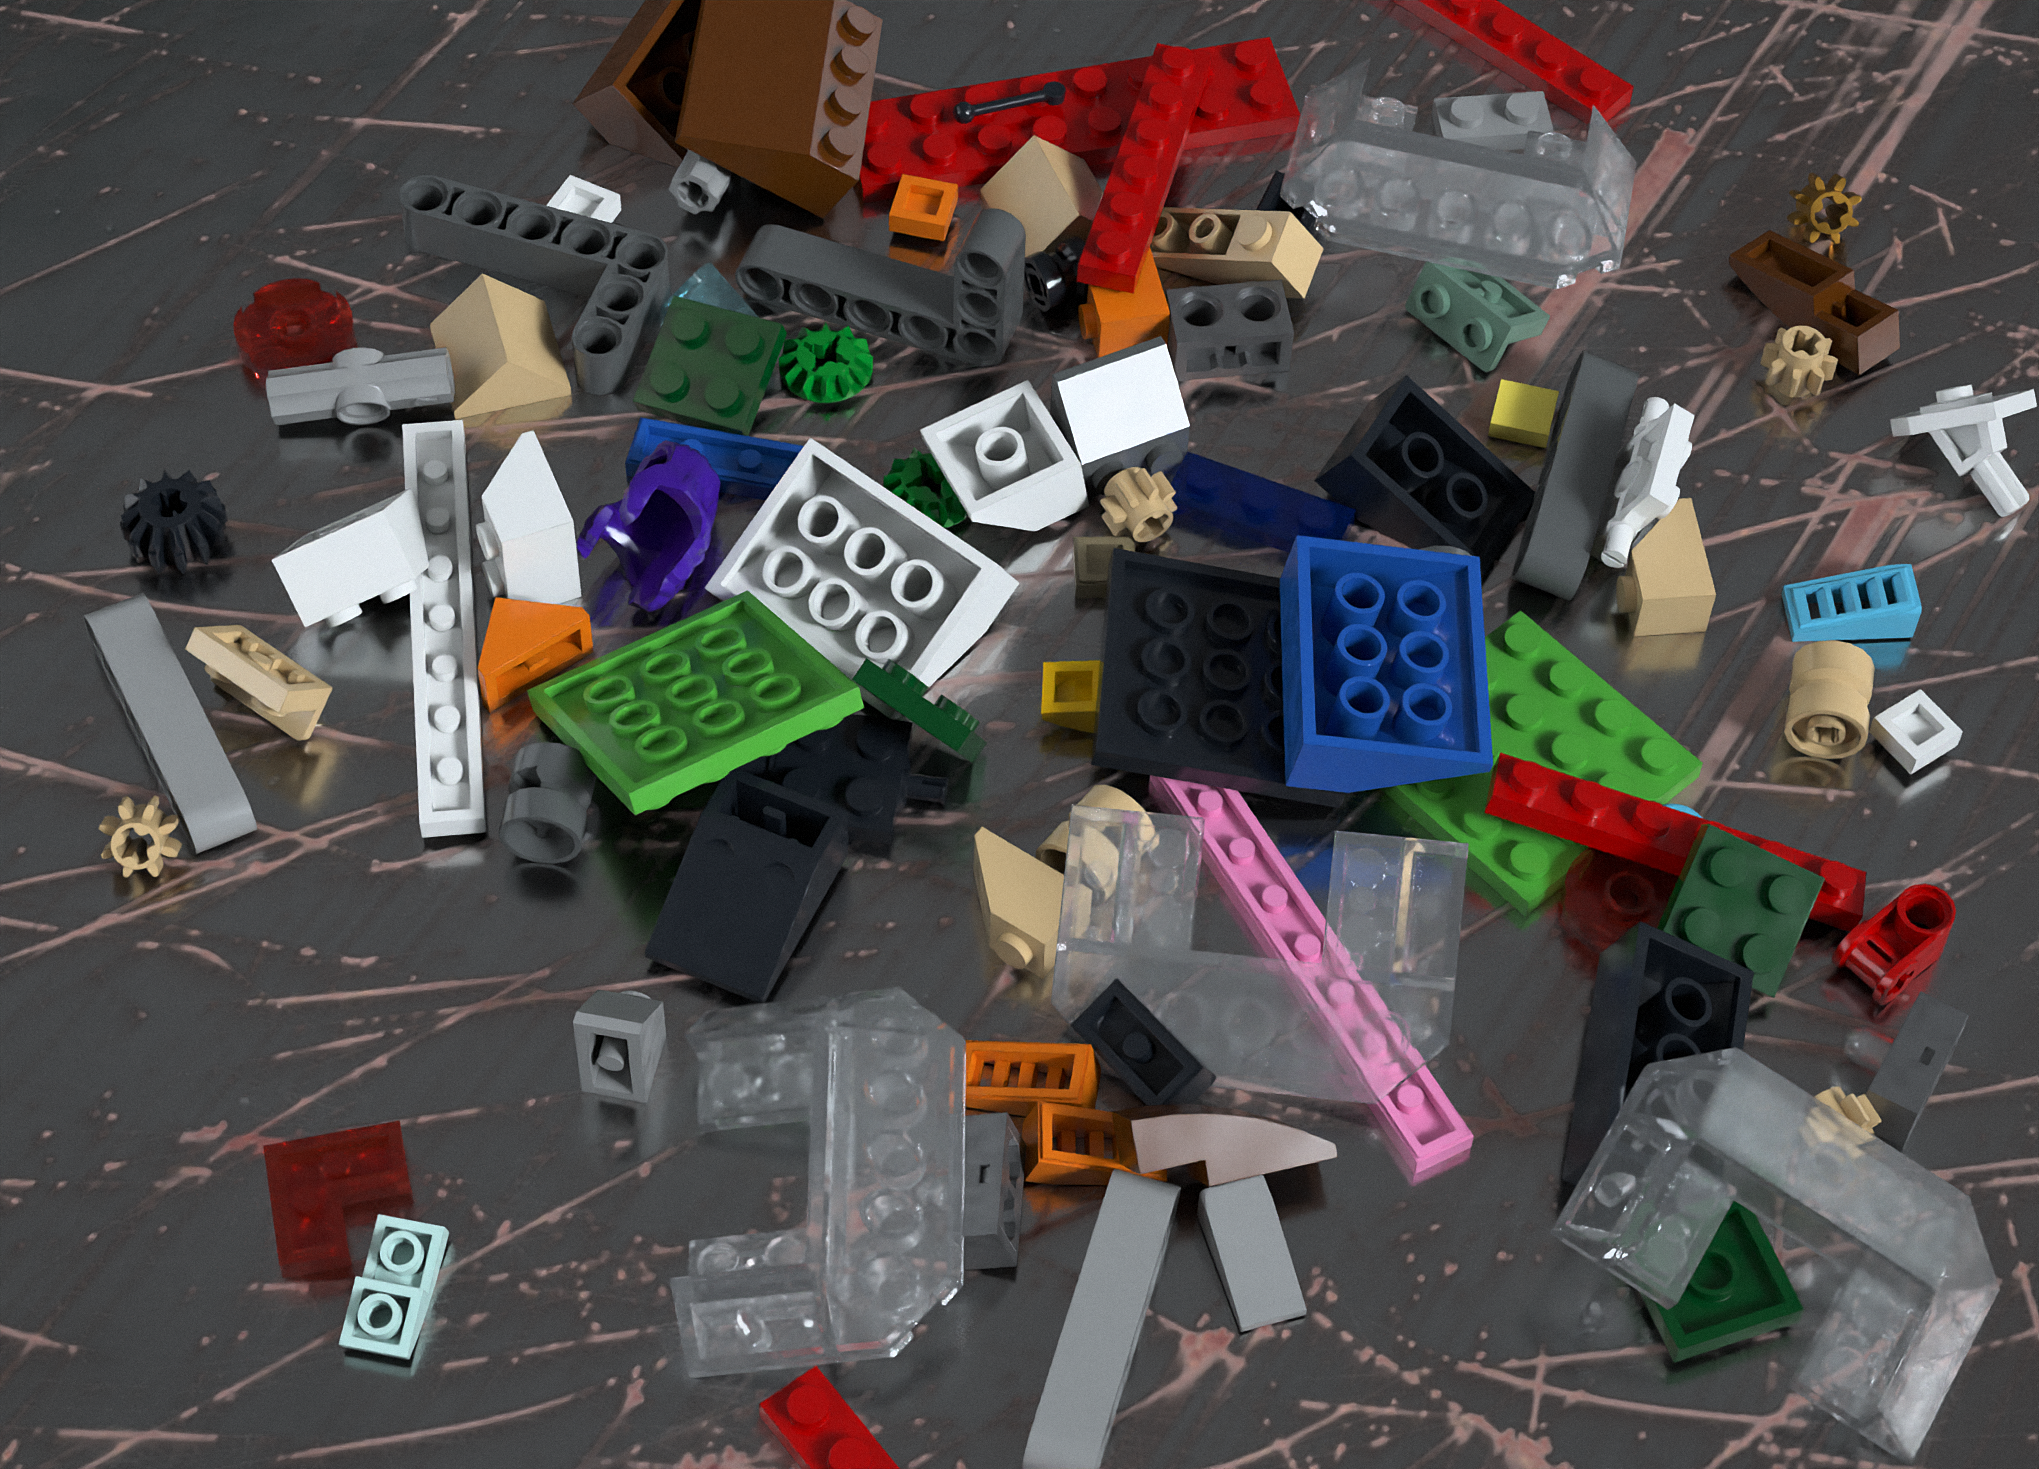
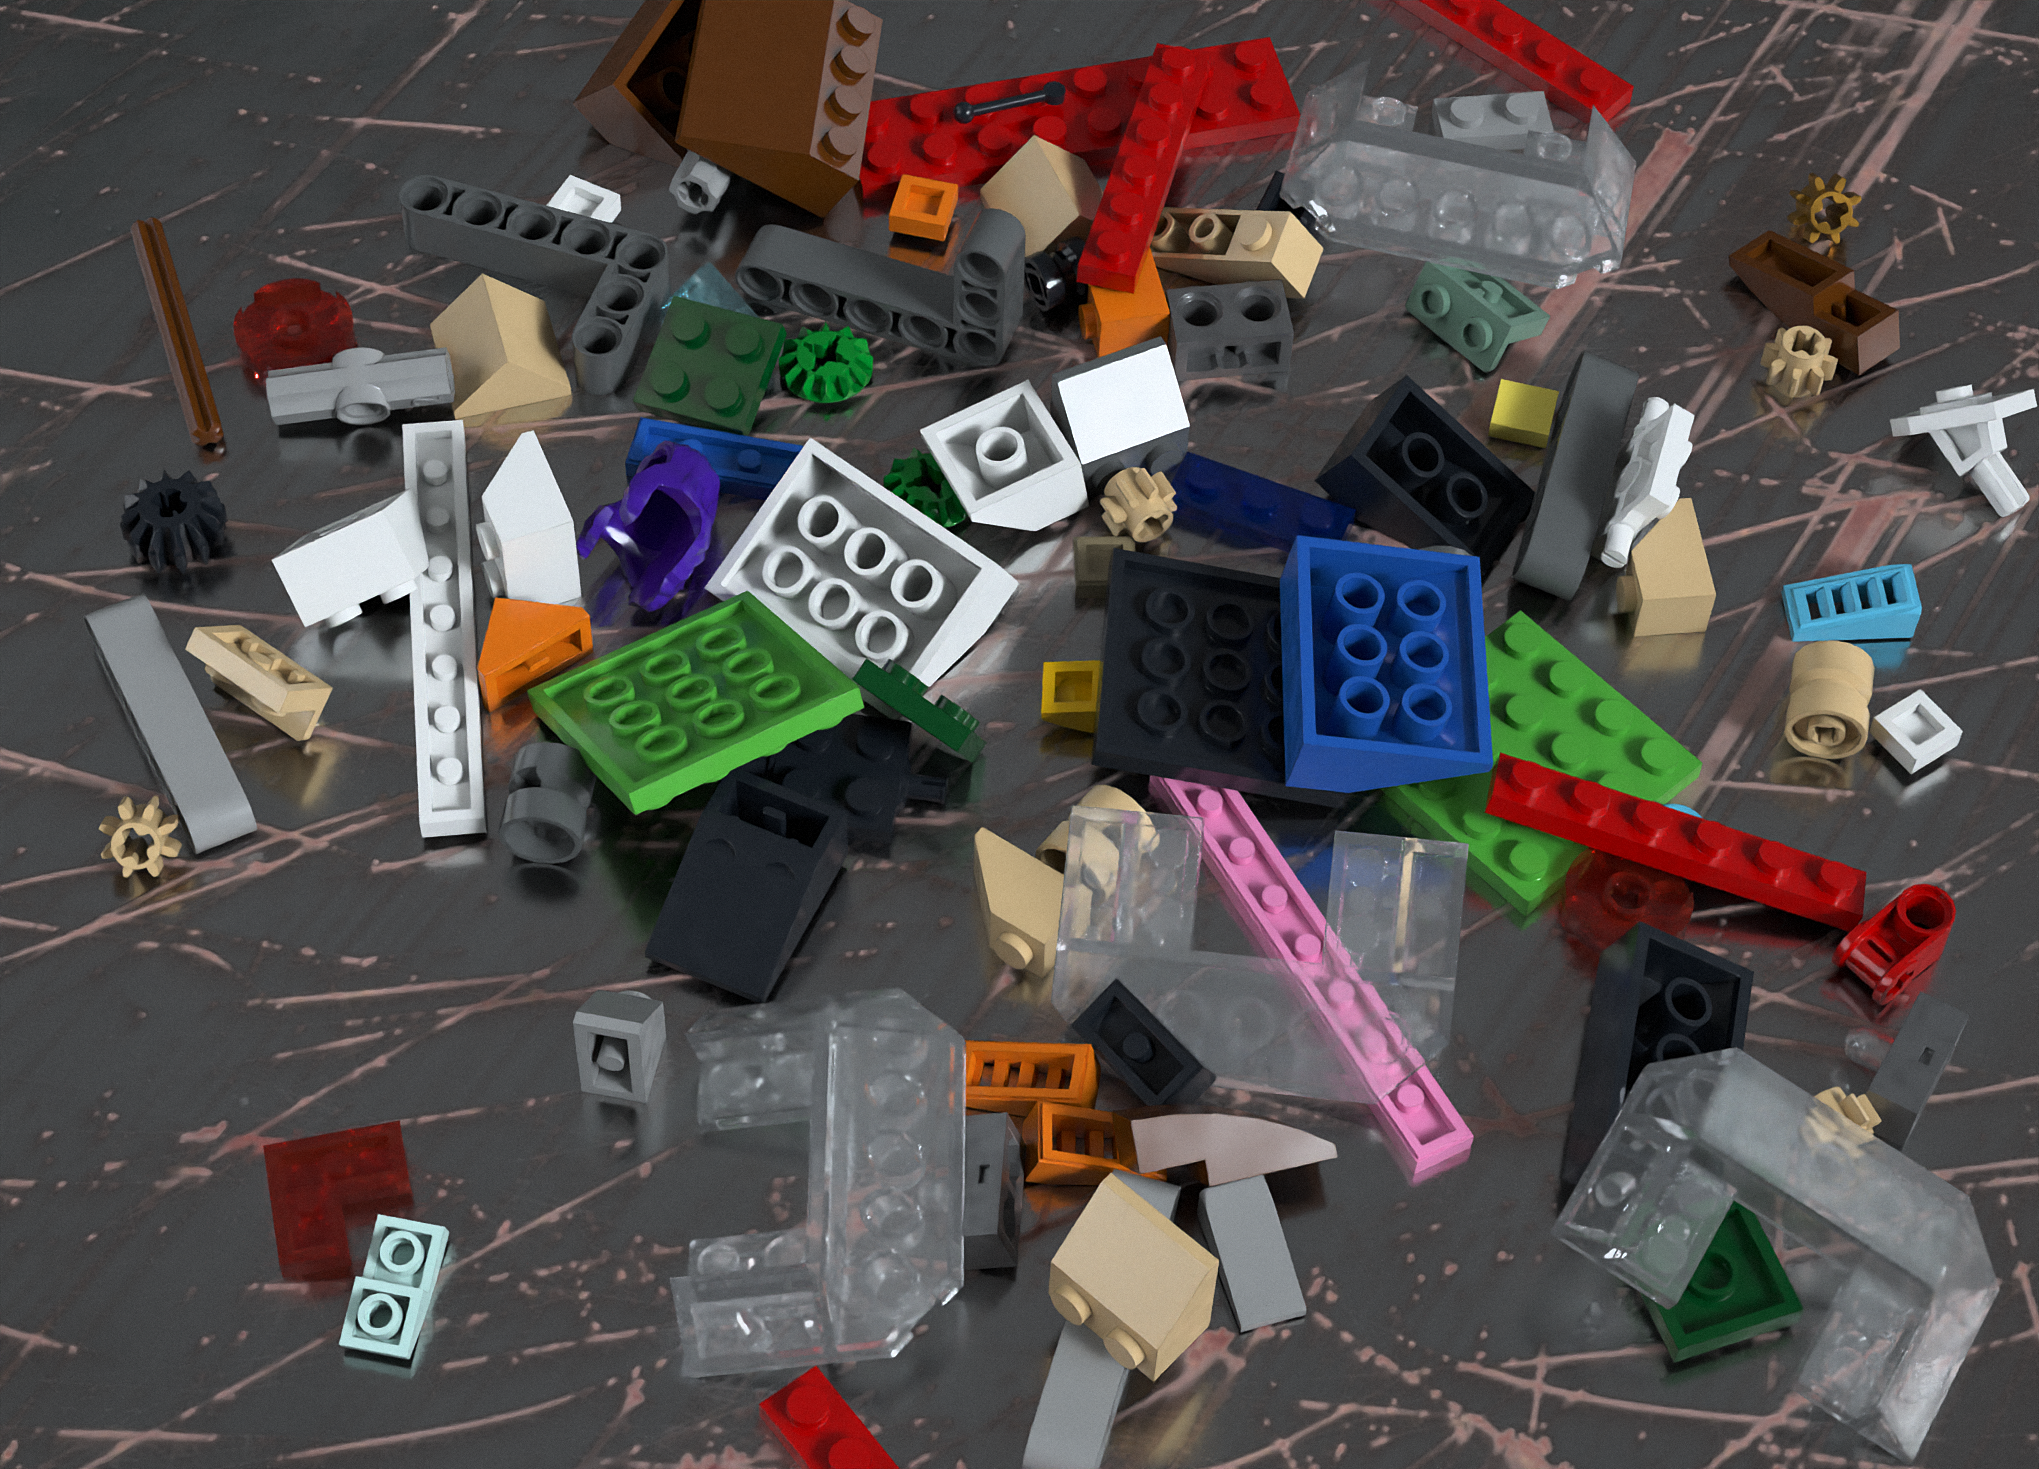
(176, 332): none -> reddish brown axle
(1133, 1279): none -> tan slope
(1741, 905): dark green plate -> none

